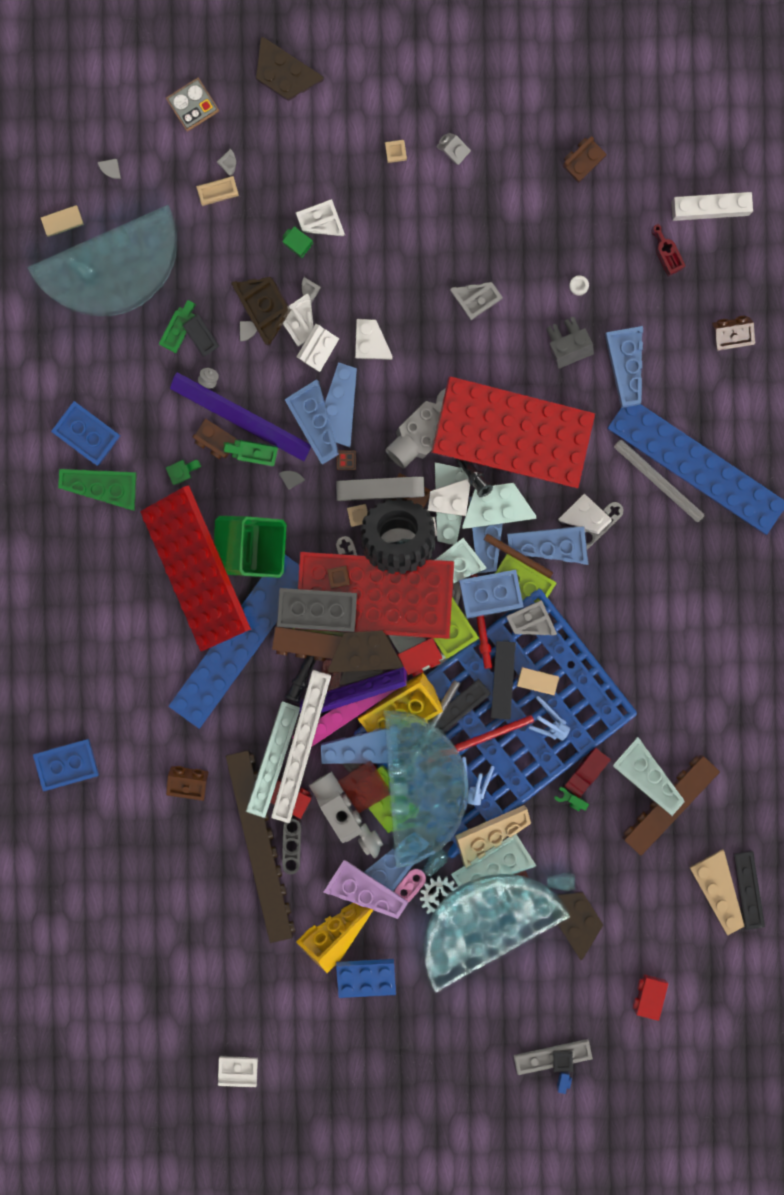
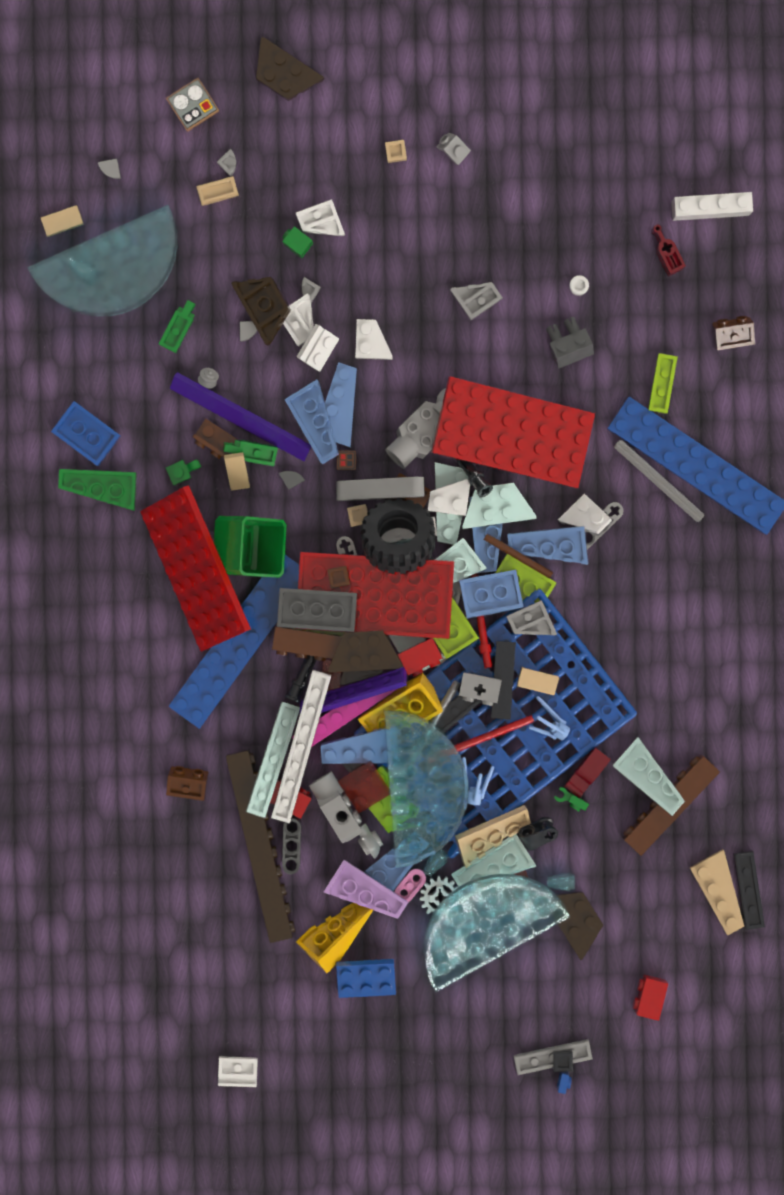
(66, 765): blue plate -> none
(200, 335): black tile -> none
(237, 471): none -> tan tile
(470, 681): none -> light grey brick
(536, 834): none -> black piece
(584, 159): reddish brown bracket -> none
(626, 360): medium blue wing -> none
(662, 383): none -> lime plate

